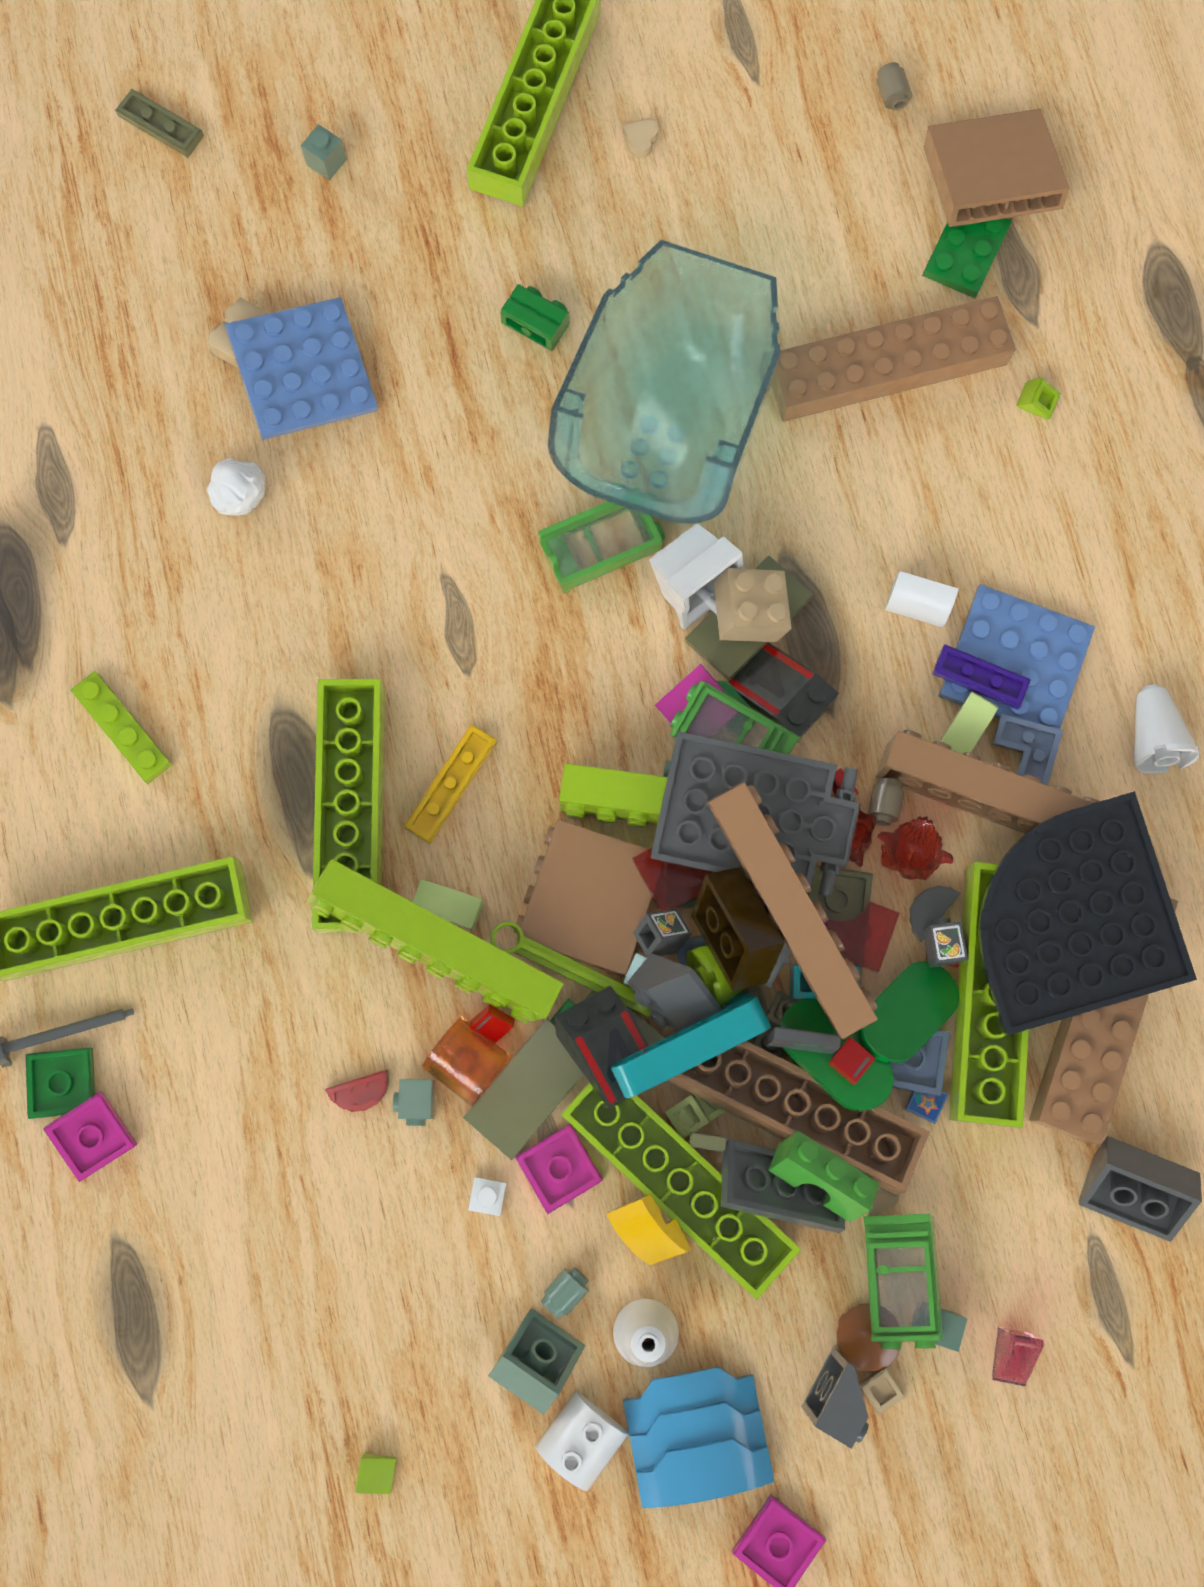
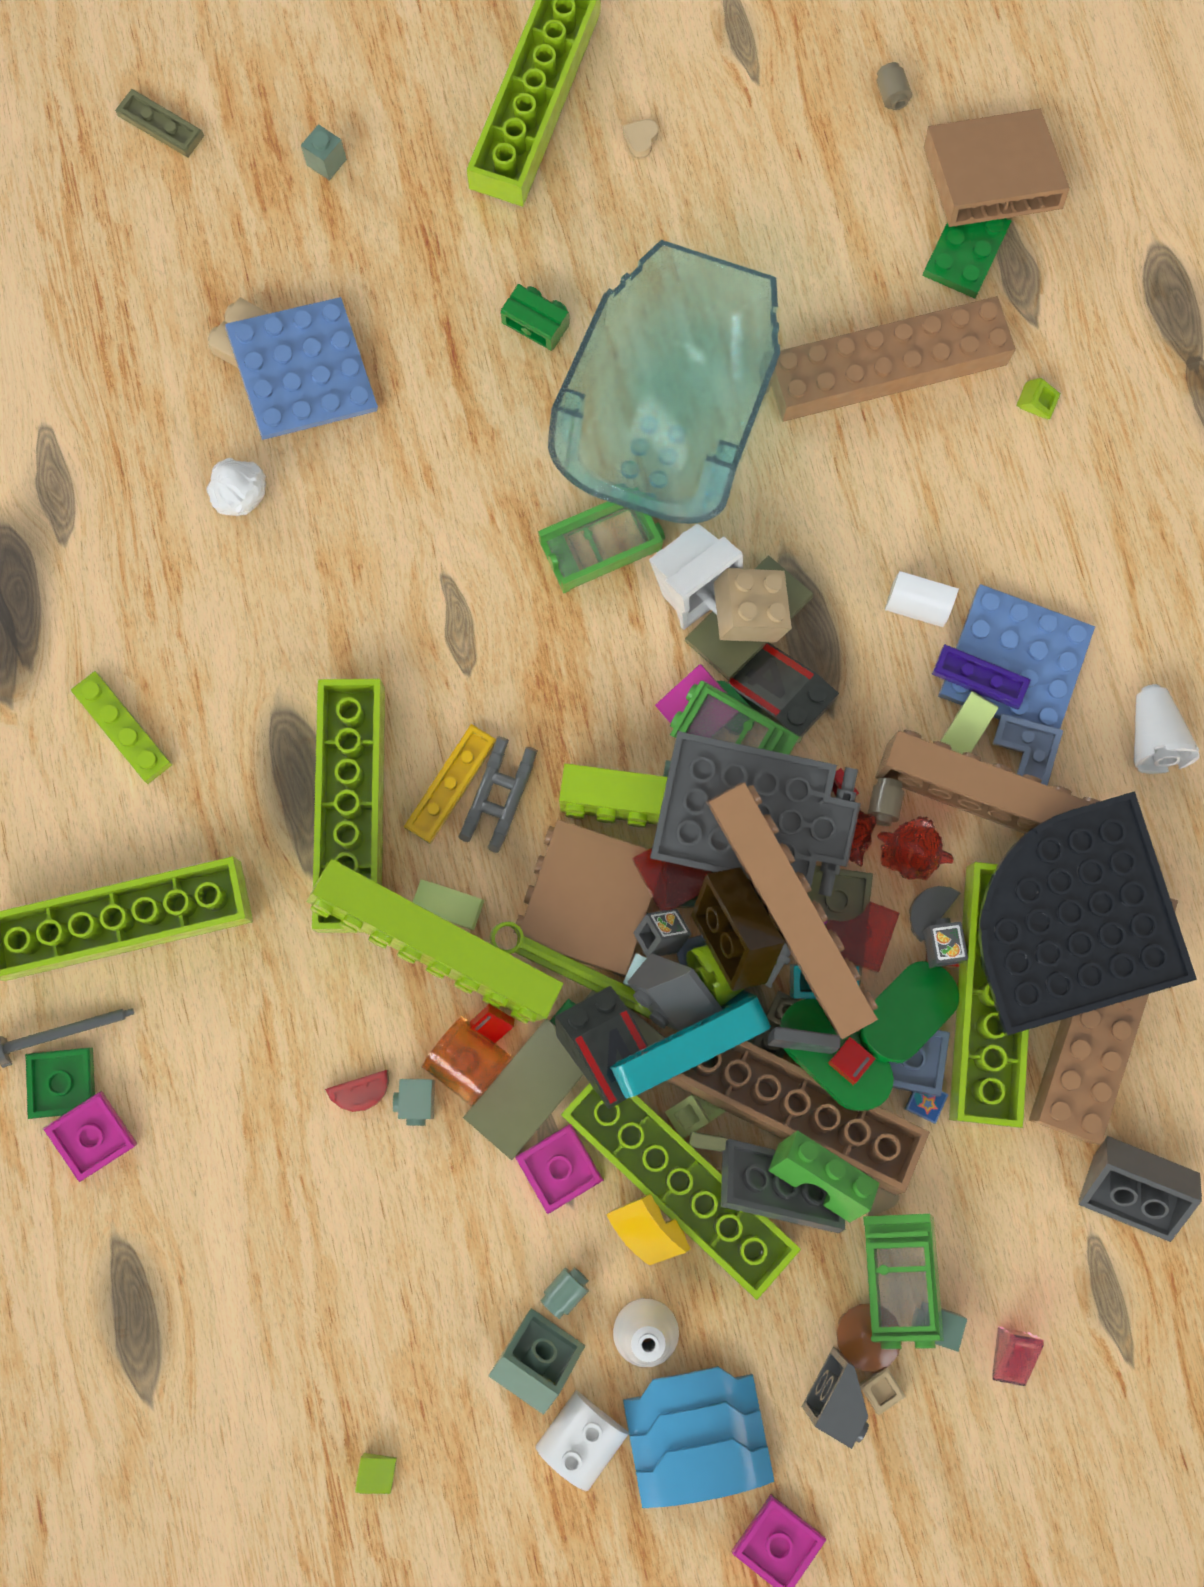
(480, 801): none -> dark grey piece
(487, 1196): white plate -> none

